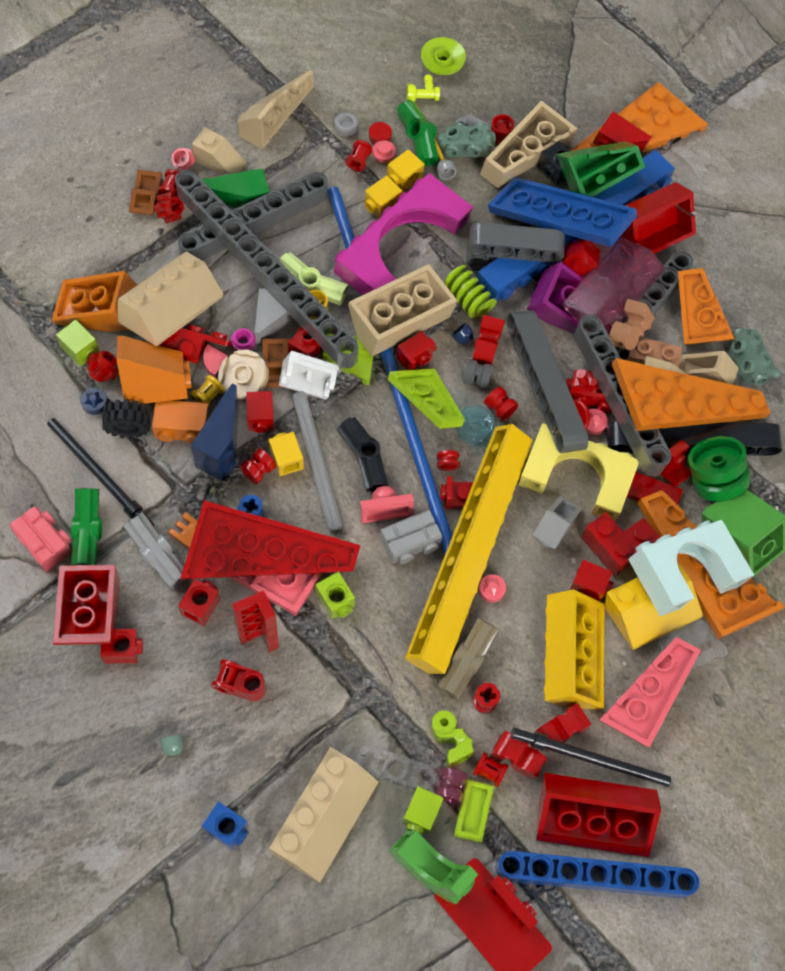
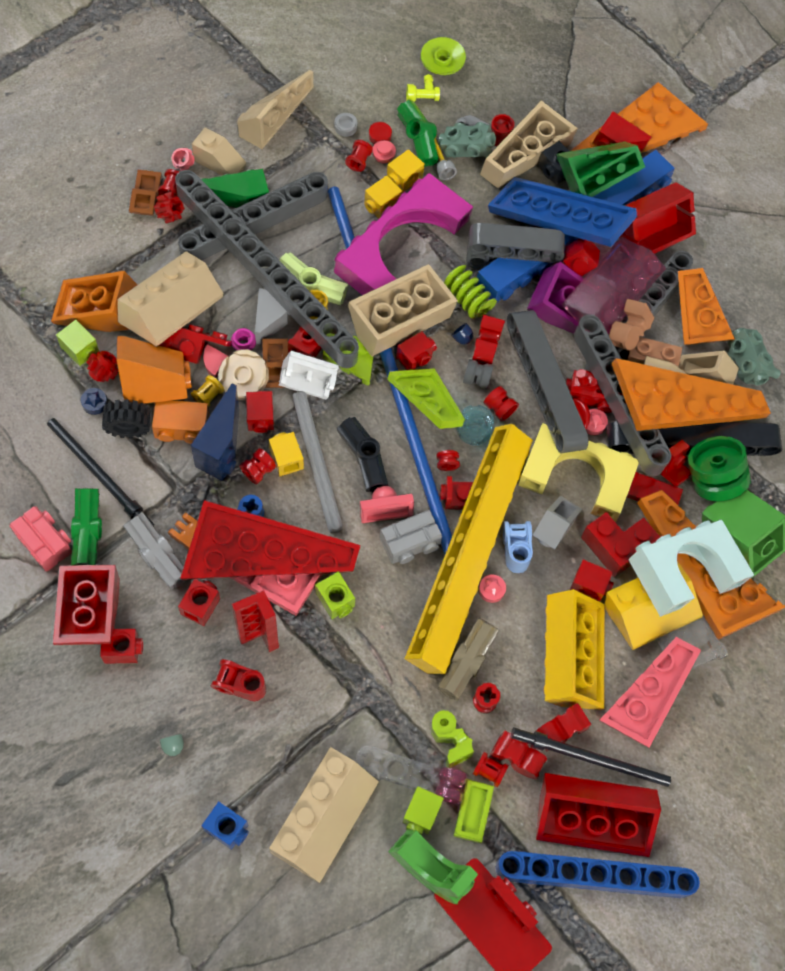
(517, 540): none -> light blue piece

